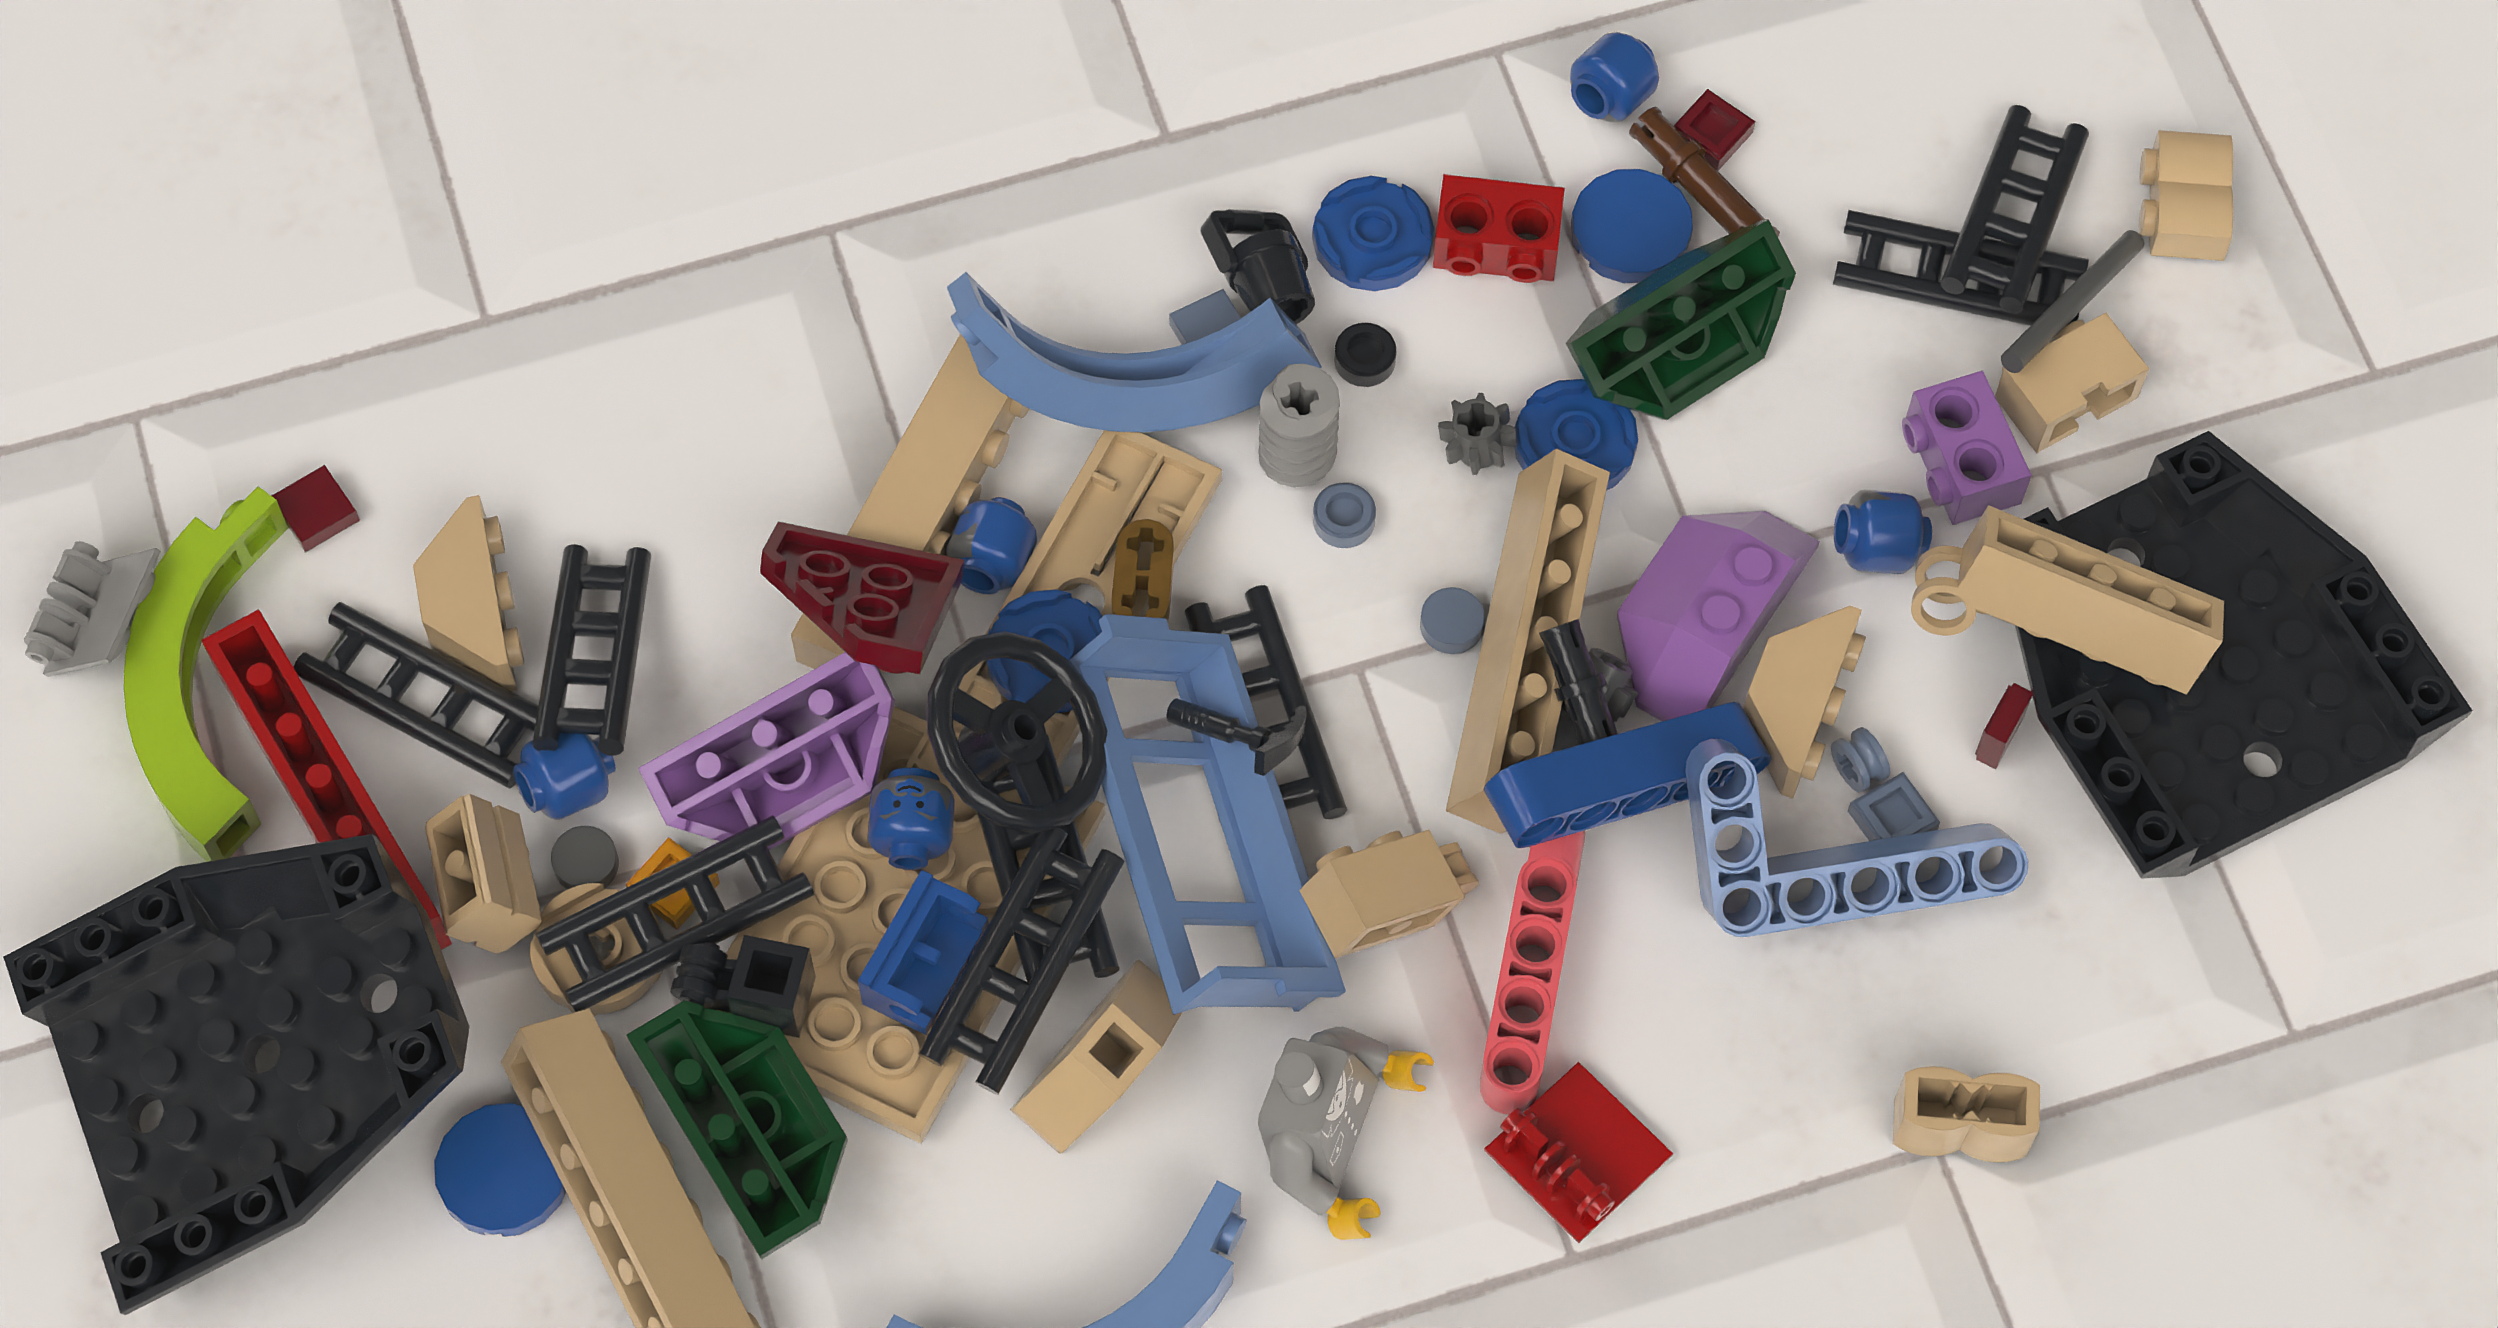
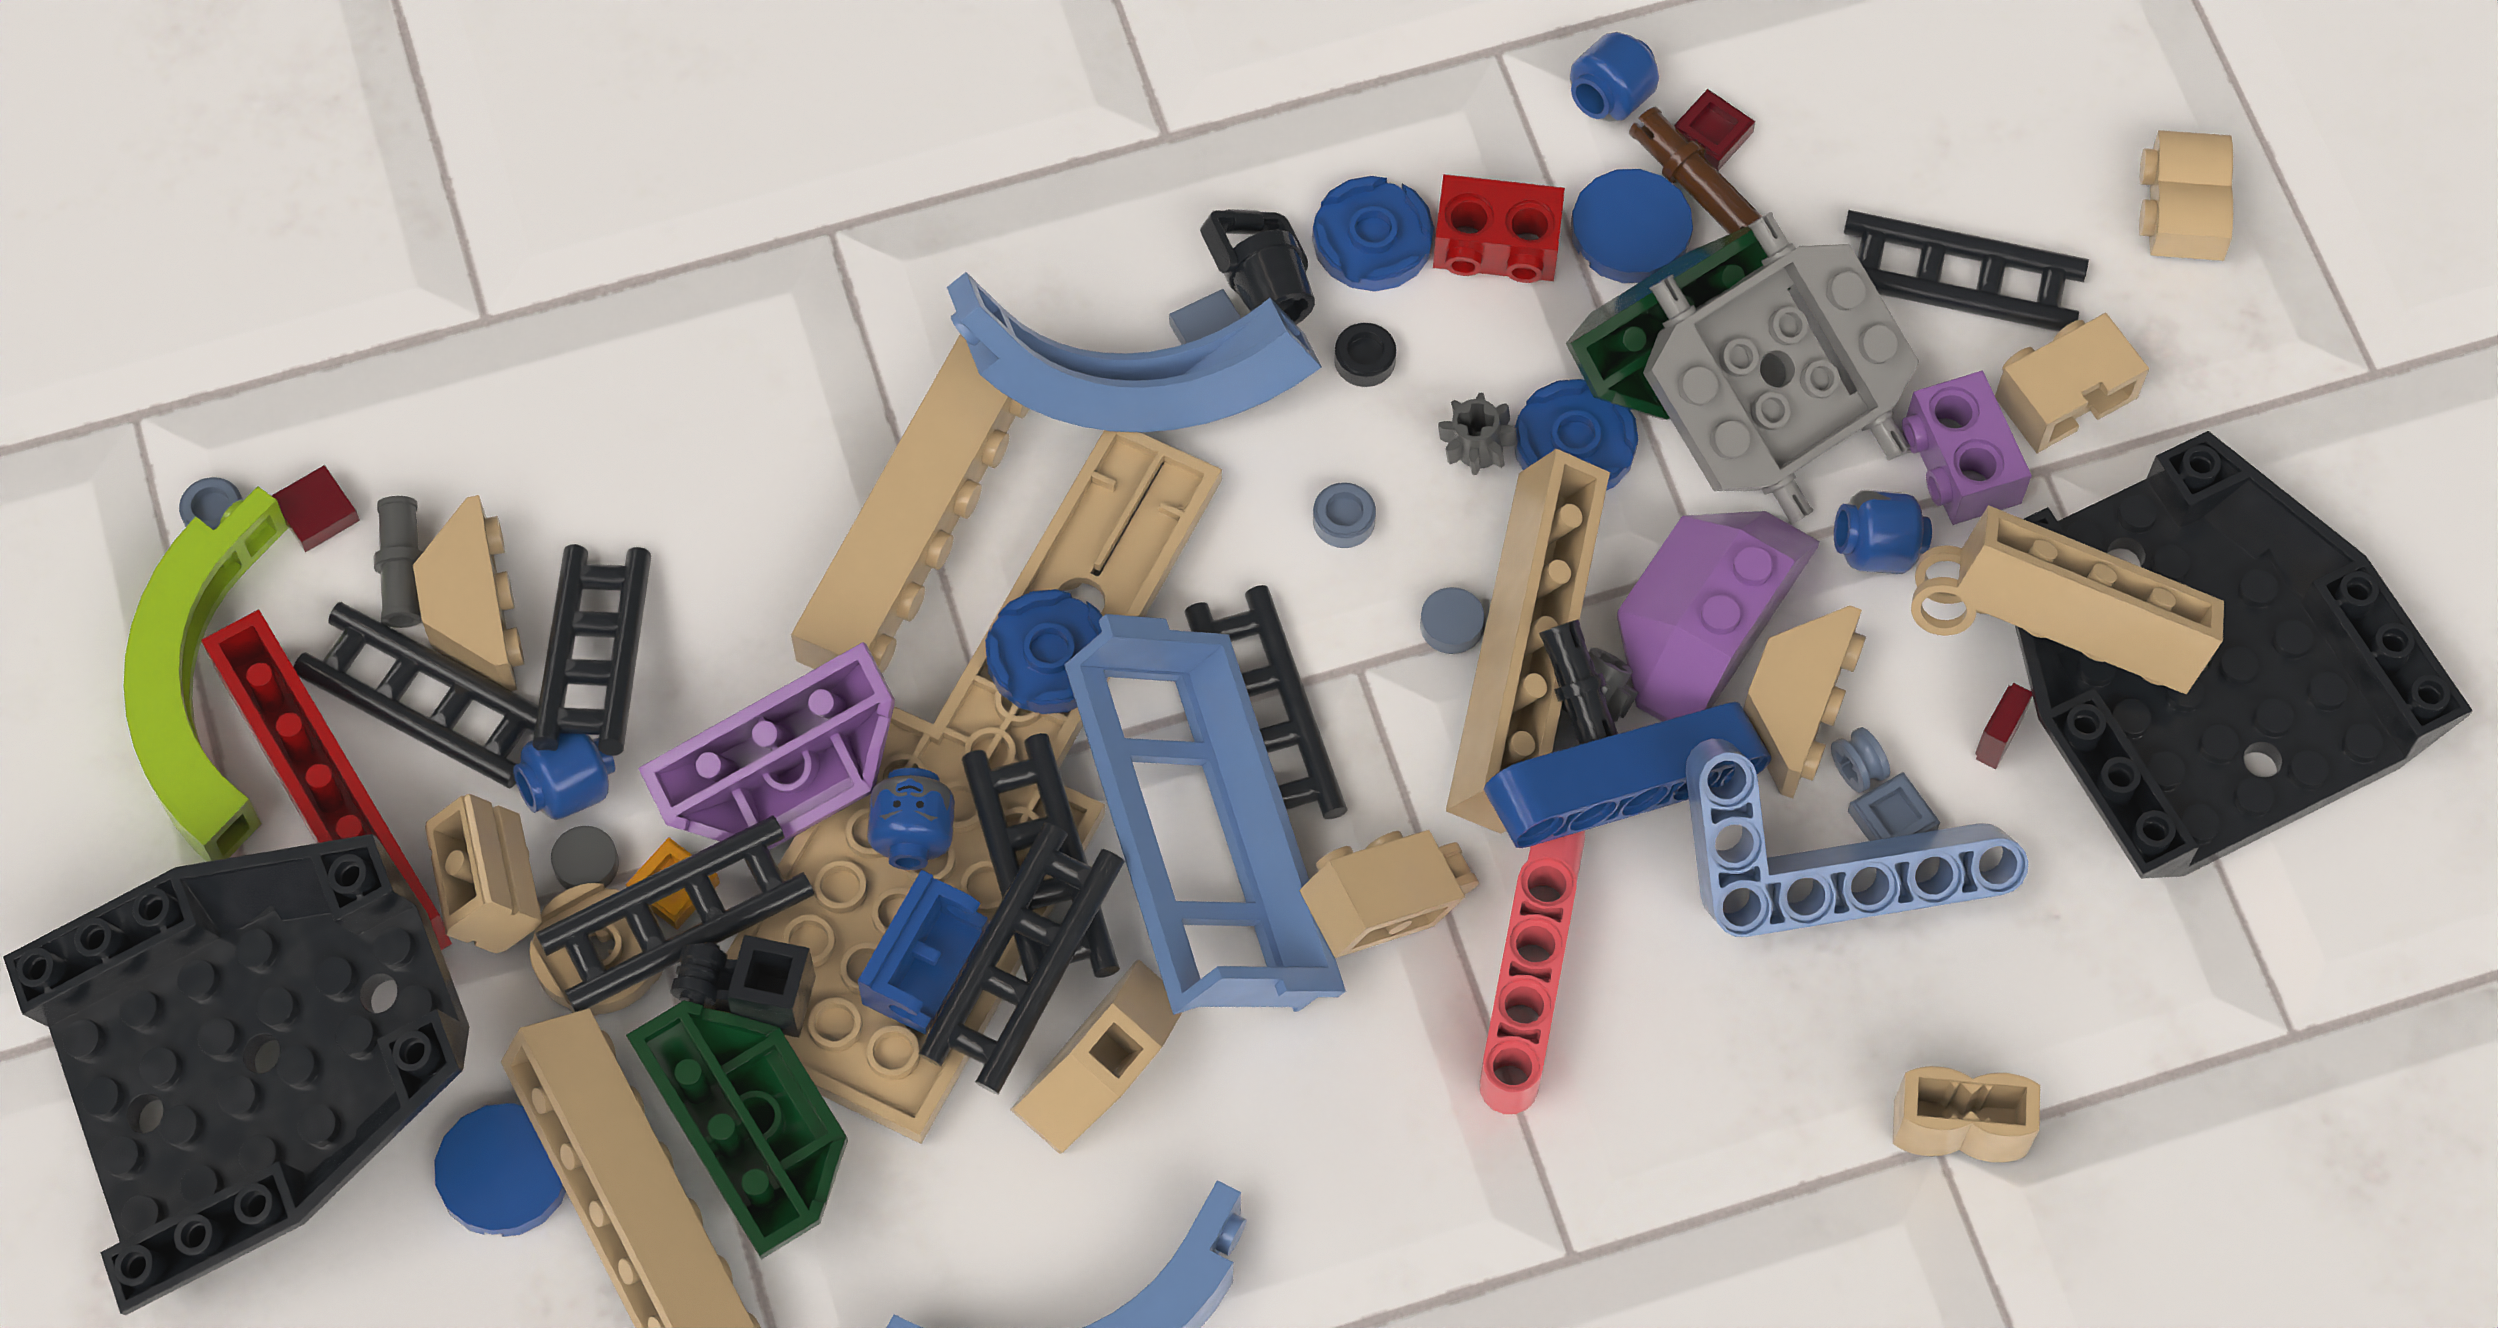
(89, 610): light grey hinge -> none
(208, 500): none -> sand blue tile
(395, 561): none -> dark grey pin
(864, 594): dark red plate -> none
(994, 544): blue head -> none
(1013, 734): black piece -> none
(1156, 580): pearl gold beam -> none
(1268, 746): black piece -> none
(1299, 425): light grey piece -> none
(1318, 1113): light grey torso -> none
(1577, 1152): red hinge -> none
(1712, 354): none -> light grey piece
(2031, 236): black bar -> none
(2072, 301): dark grey bar -> none

